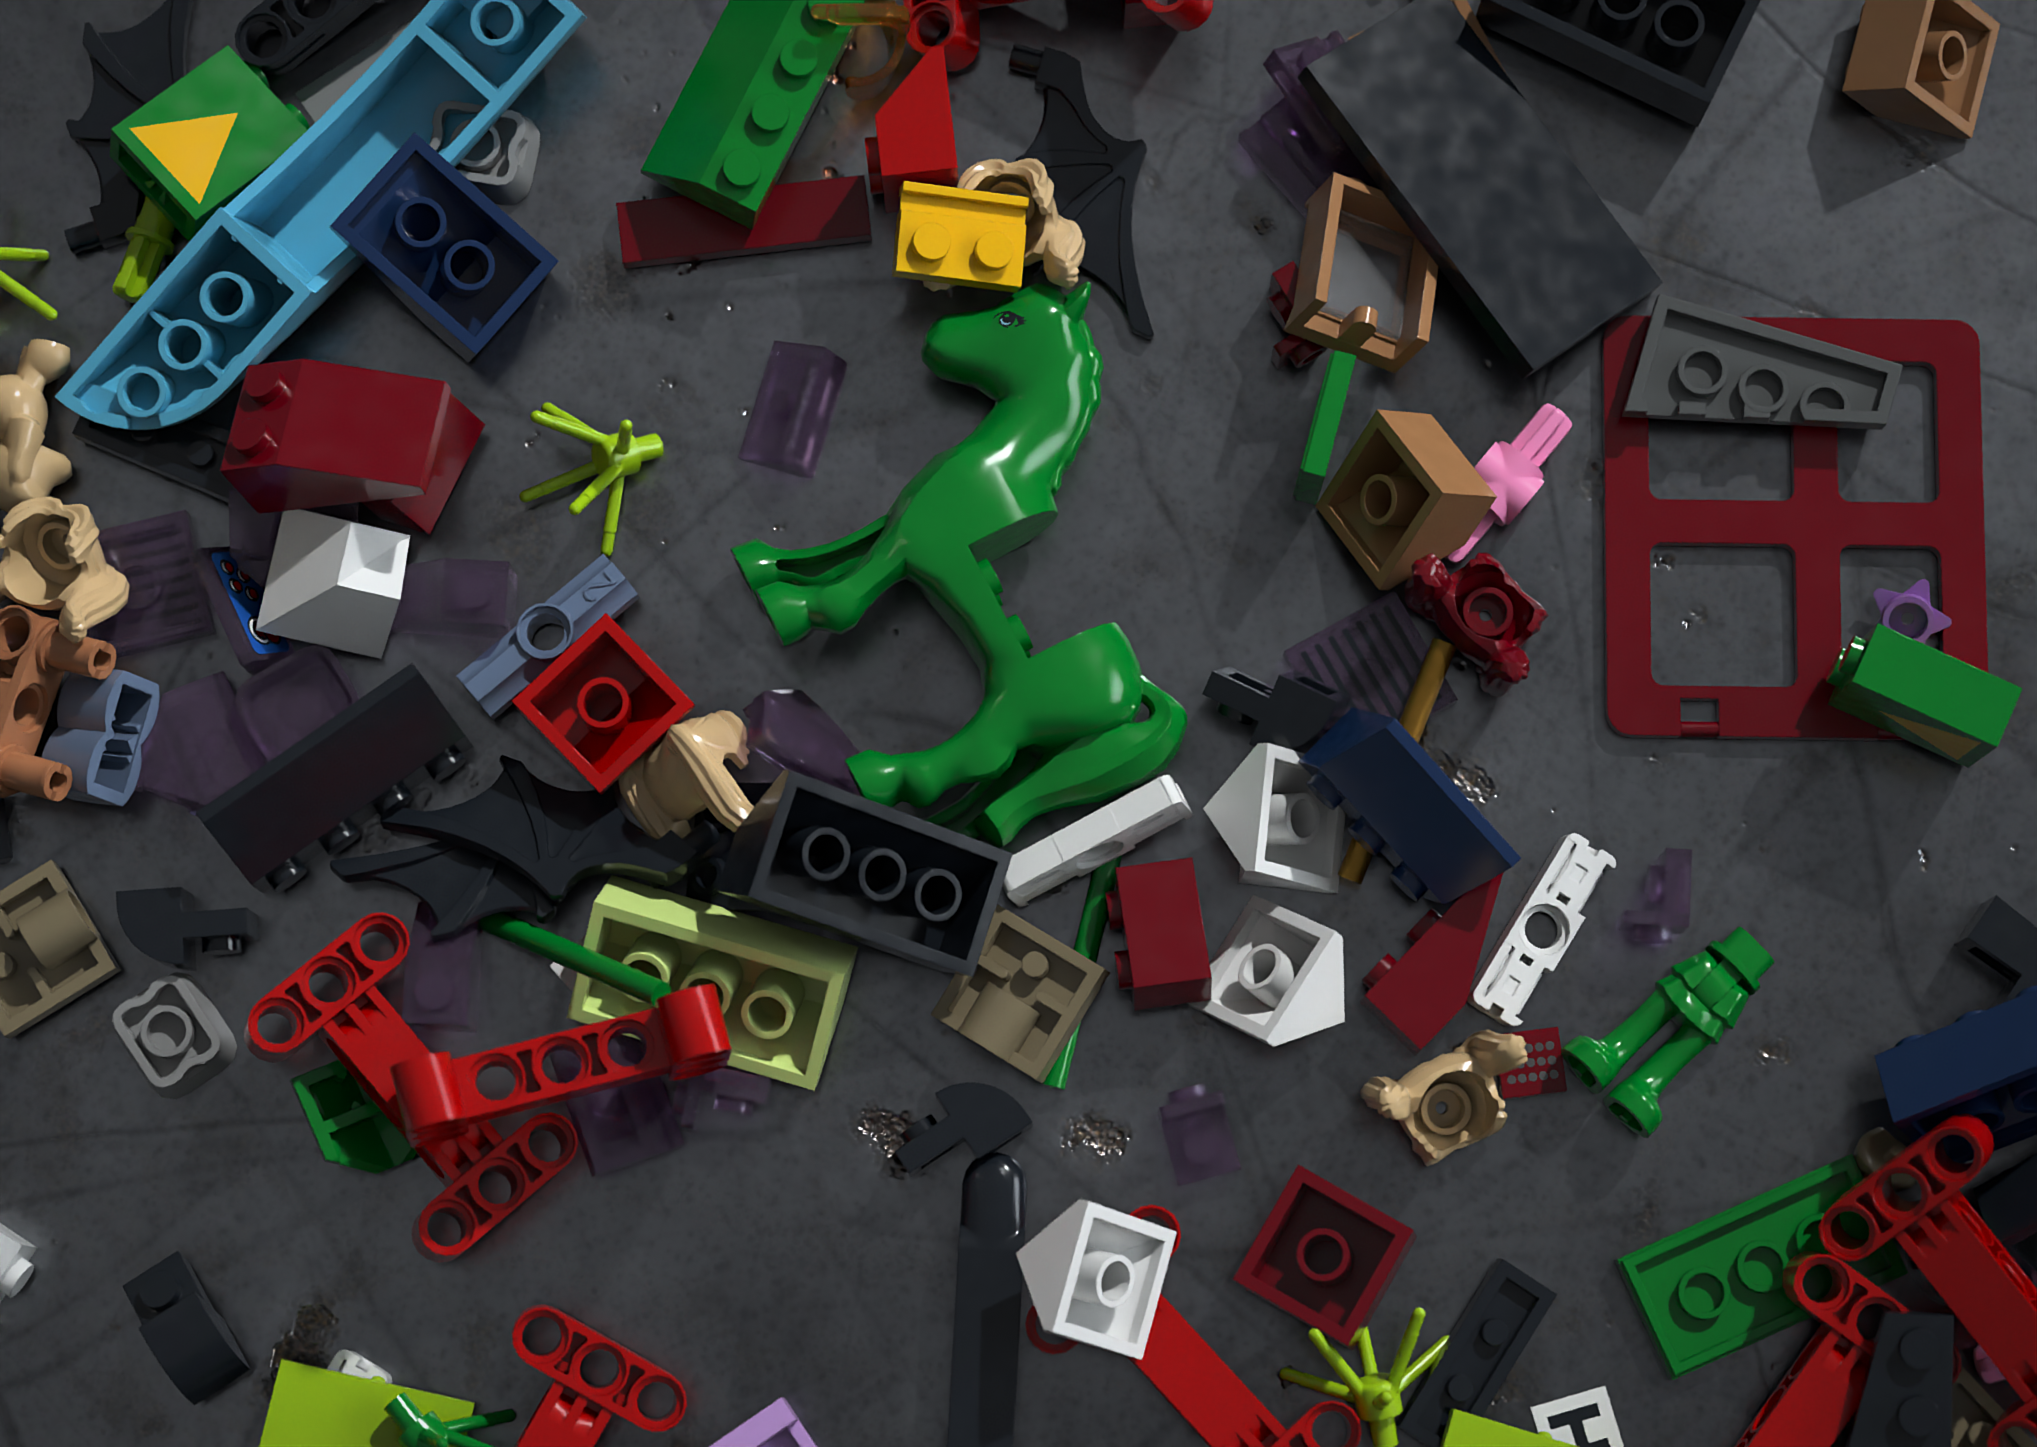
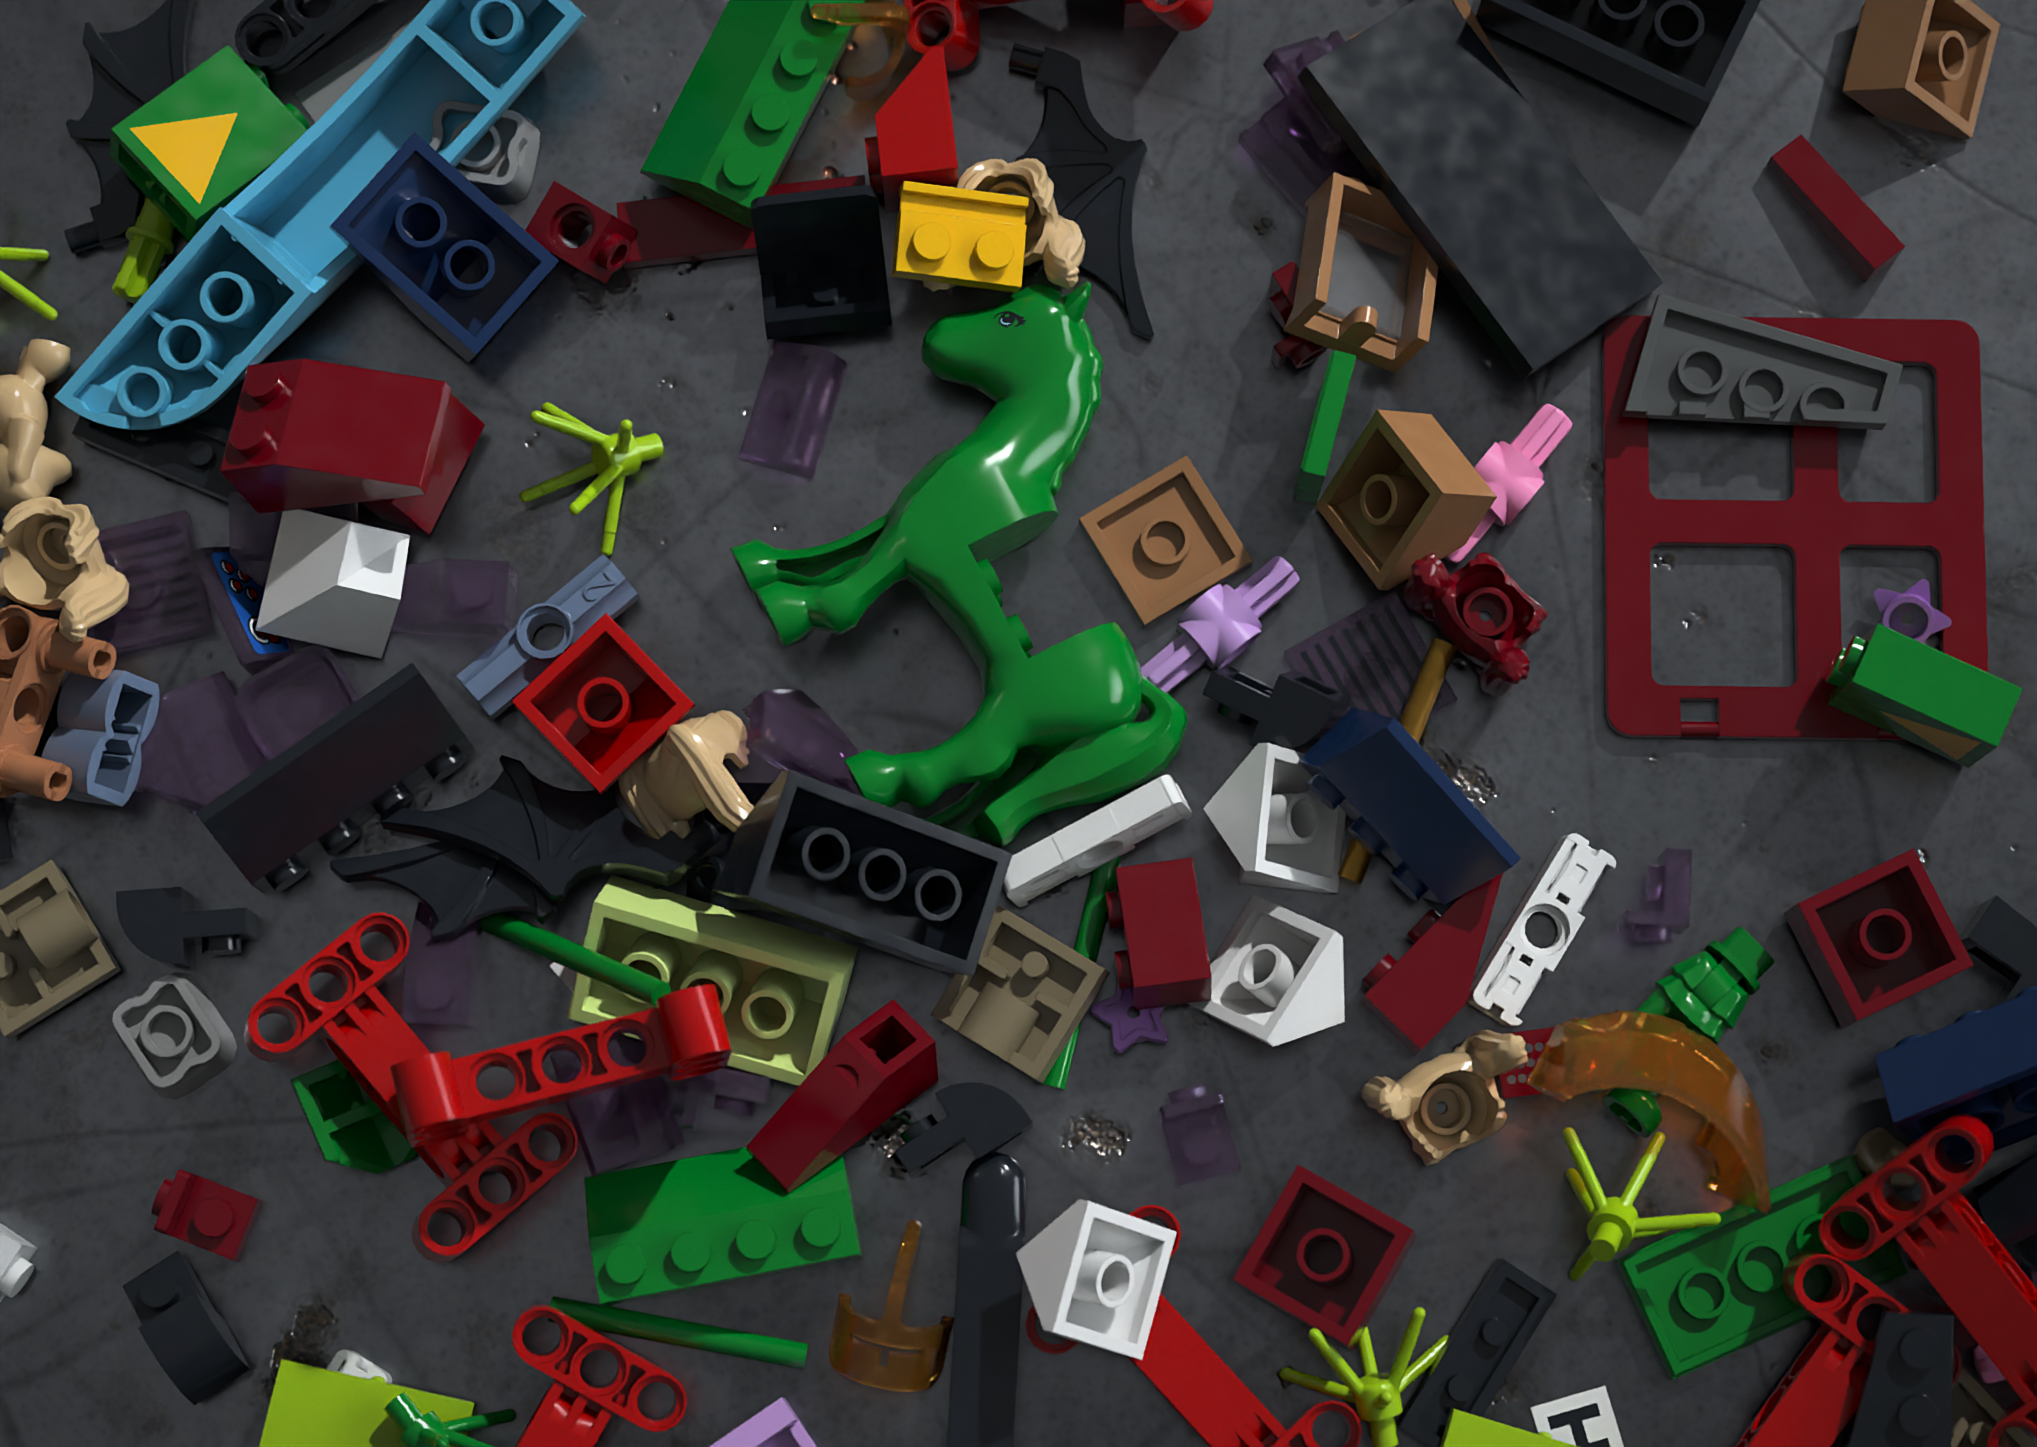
(205, 1213): none -> dark red bracket
(562, 220): none -> dark red brick
(685, 1333): none -> green bar
(712, 1225): none -> green slope
(821, 261): none -> black bracket
(847, 1096): none -> dark red slope
(904, 1370): none -> clear orange helmet
(1127, 1029): none -> medium lavender plate
(1165, 542): none -> medium nougat tile
(1220, 625): none -> lavender axle
(1615, 1219): none -> lime plant
(1669, 1059): none -> clear orange windscreen
(1836, 209): none -> dark red piece
(1878, 938): none -> dark red brick

